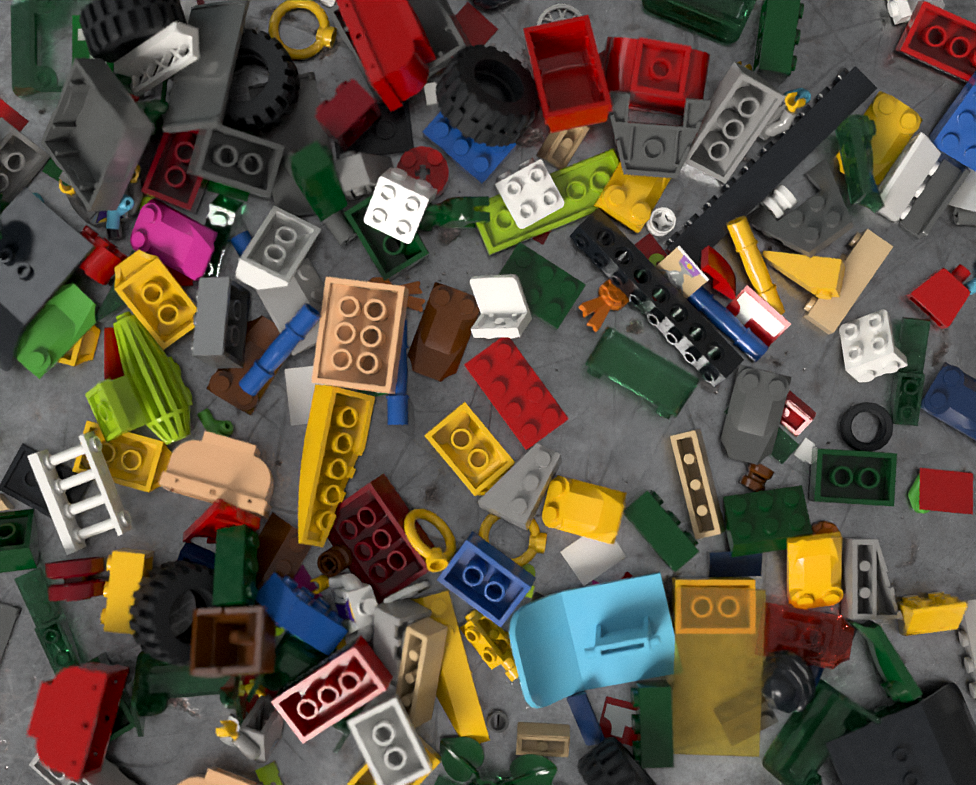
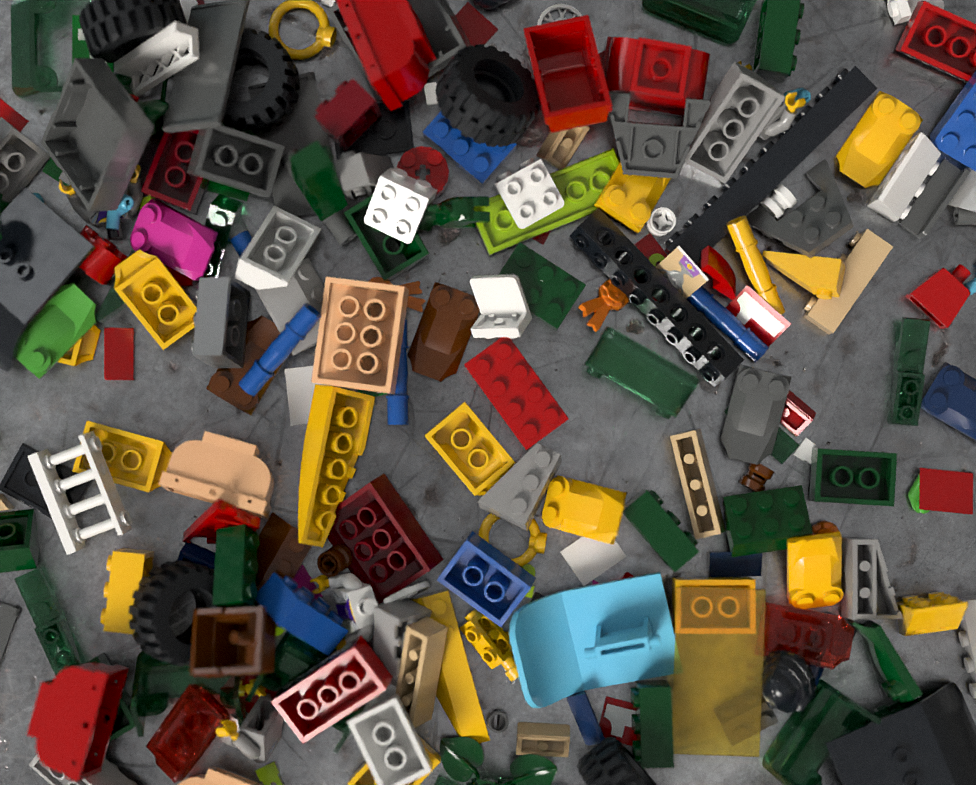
(76, 579): dark red wheel -> none
(147, 393): lime piece -> none
(187, 732): none -> clear red slope
(214, 426): bright green arm -> none
(435, 558): yellow piece -> none
(856, 154): clear green slope -> none
(870, 347): white bracket -> none
(883, 415): black tyre -> none

